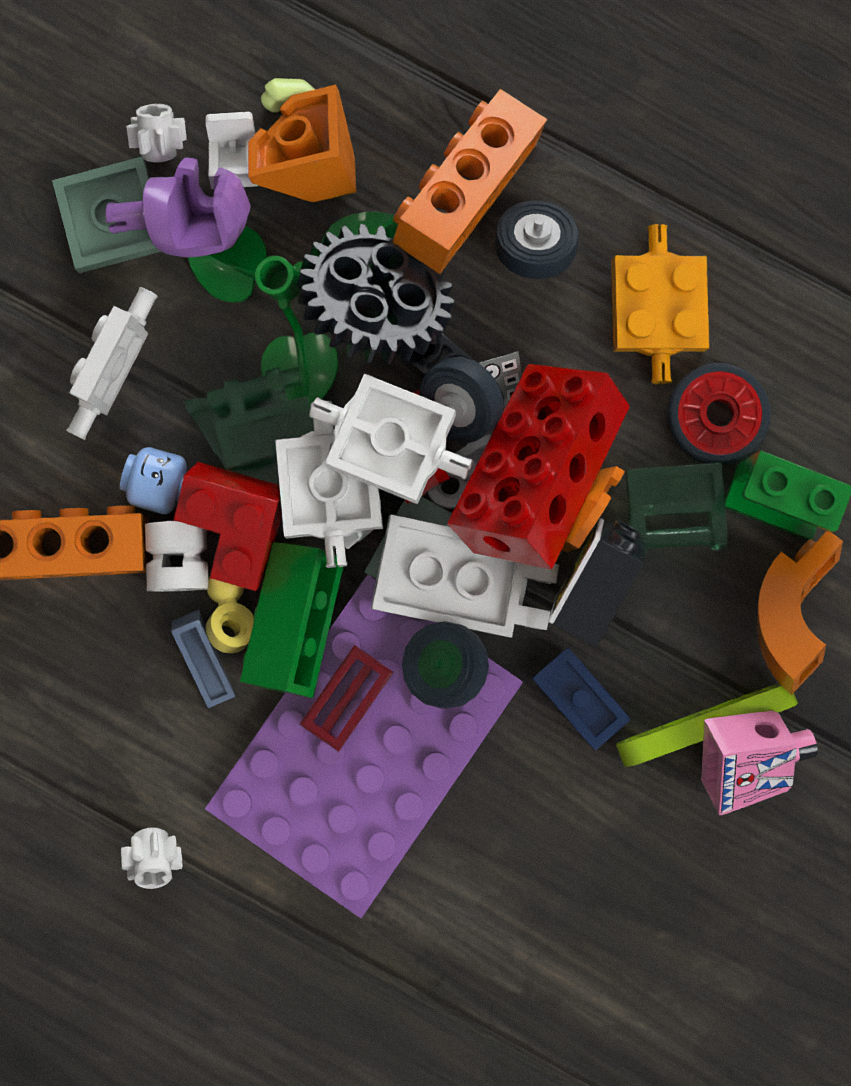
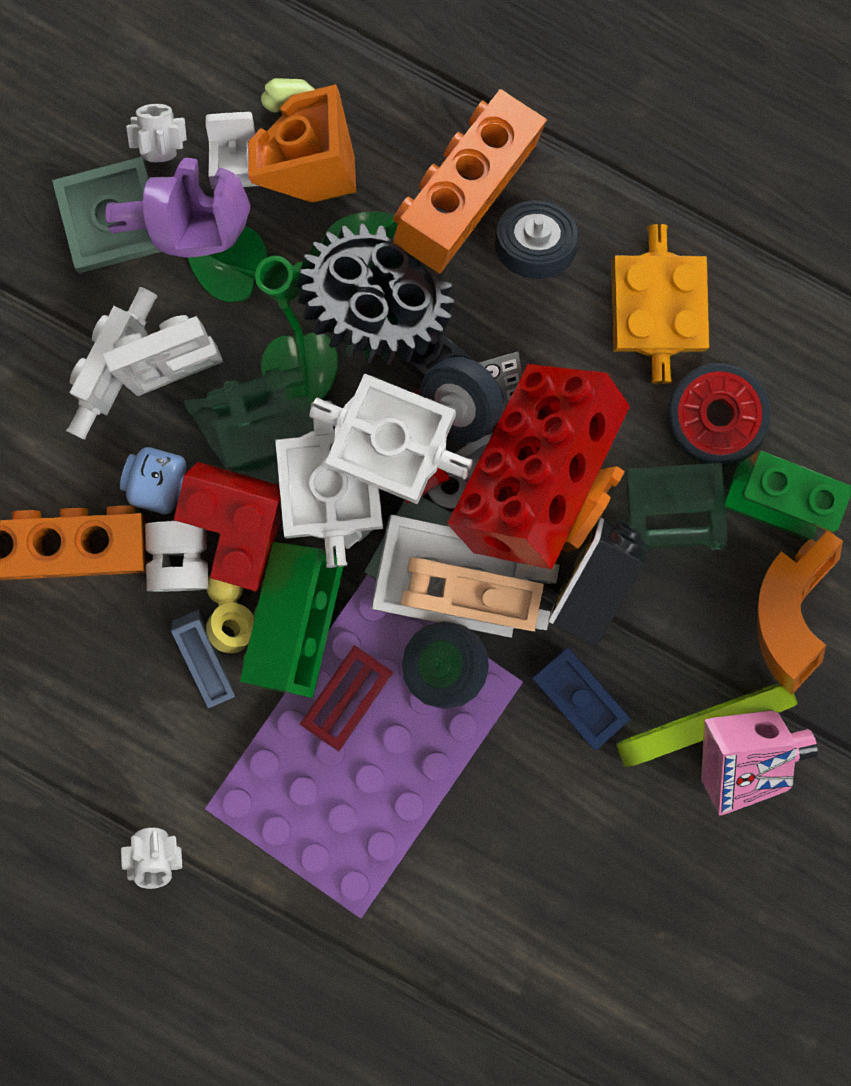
(164, 356): none -> white plate
(474, 594): none -> light nougat plate

